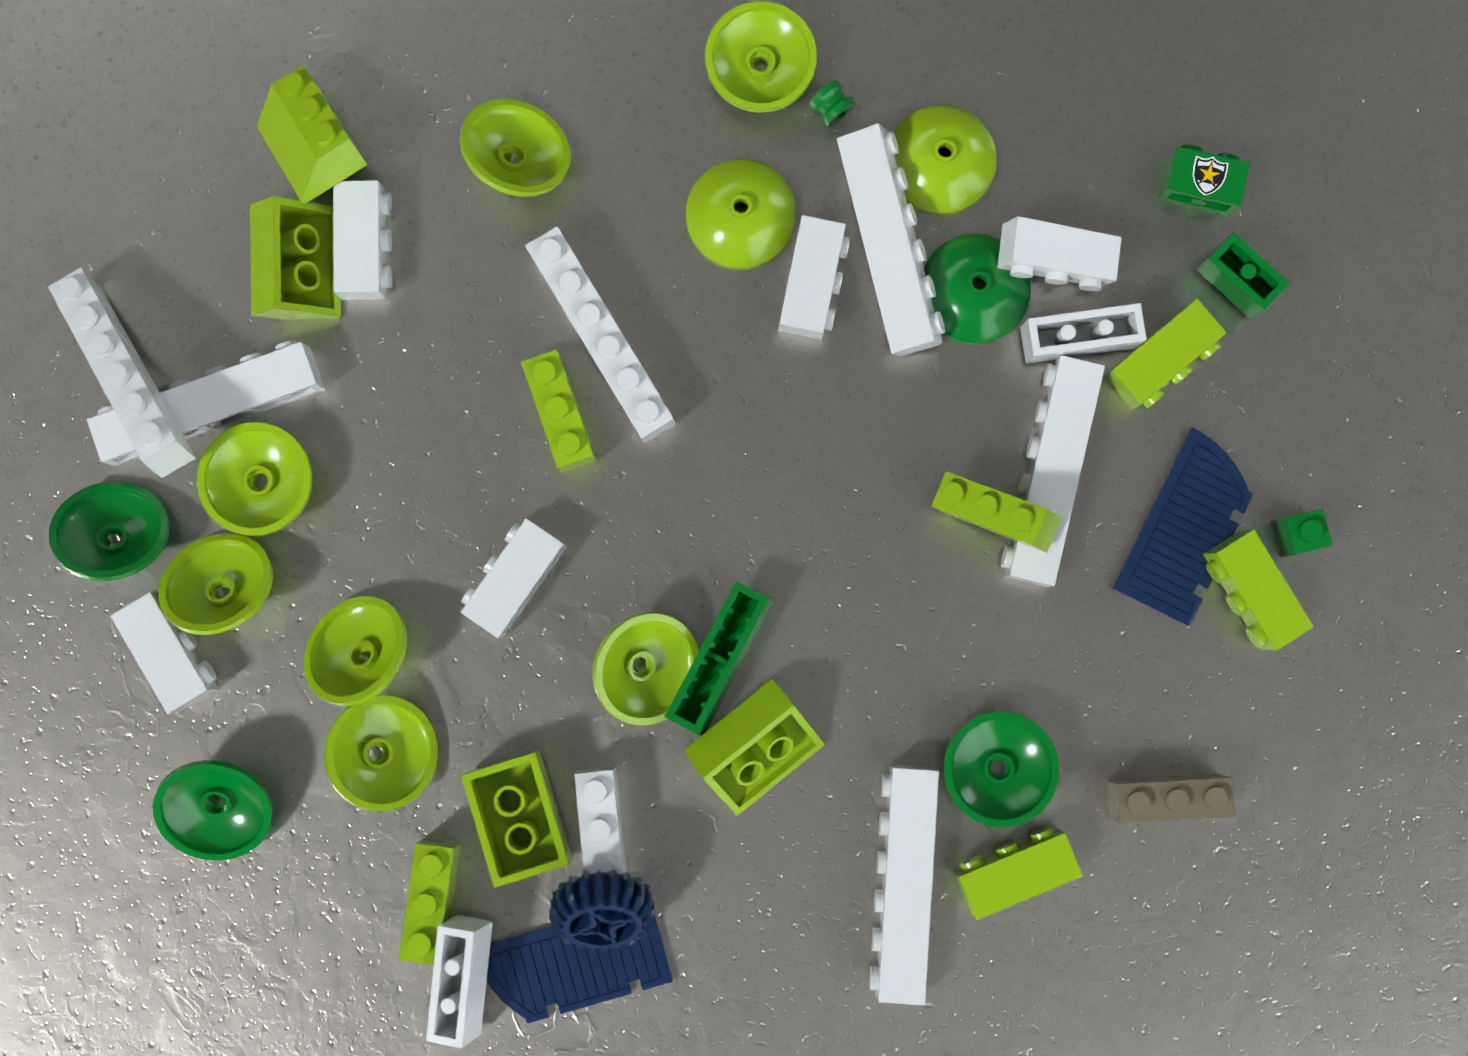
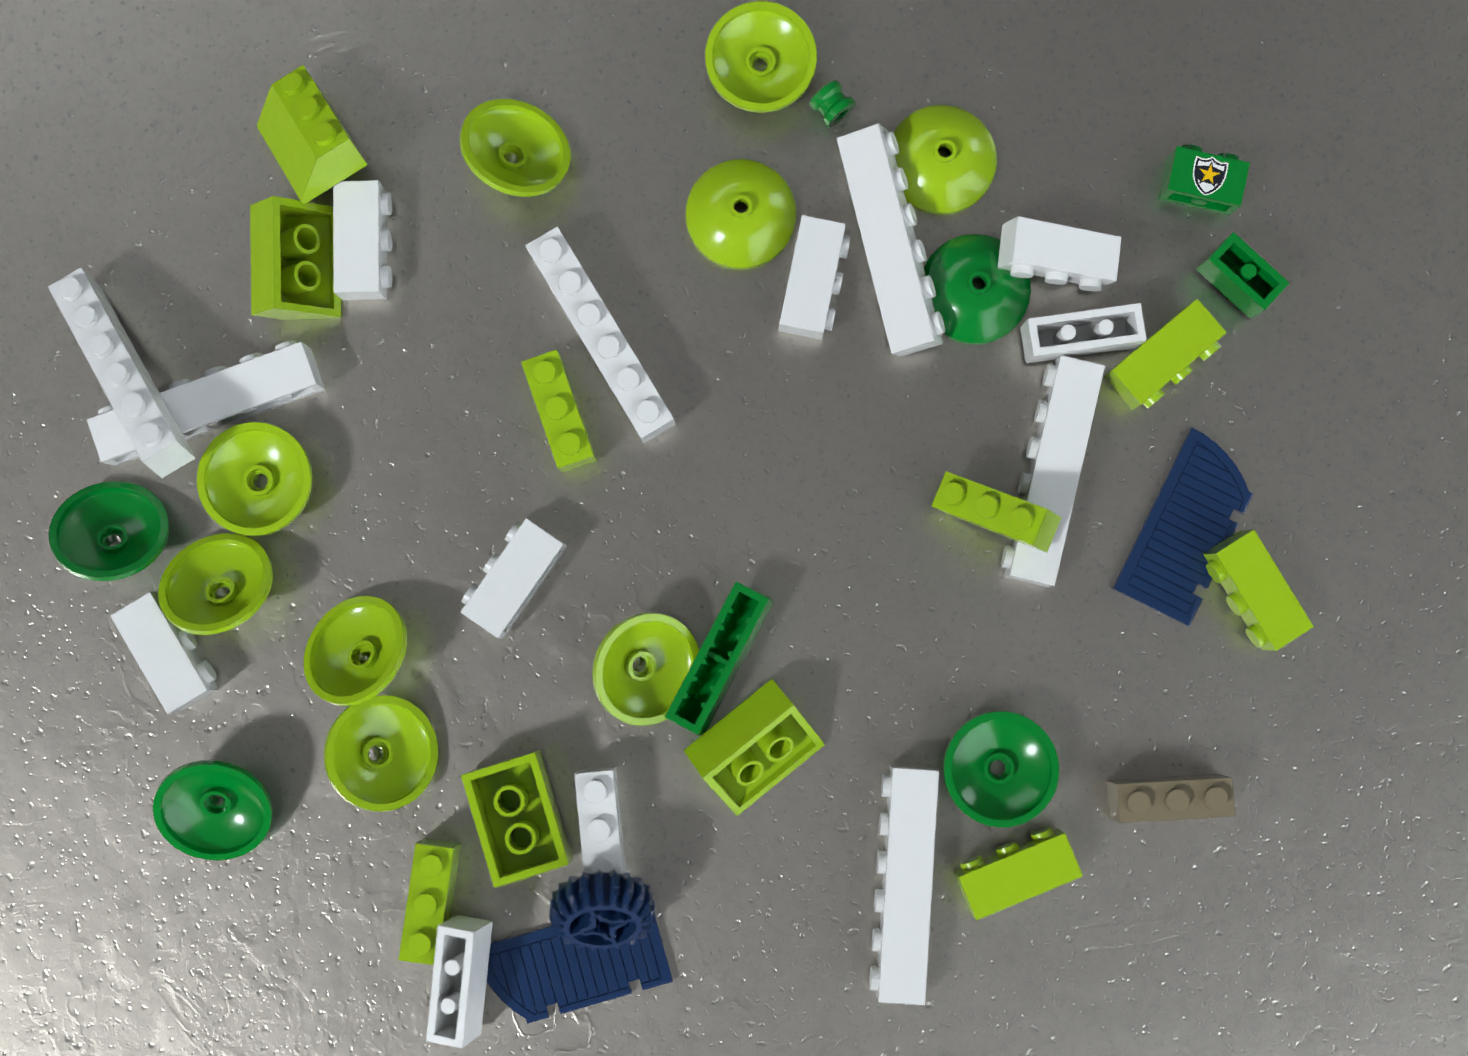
(1302, 533): green brick -> none

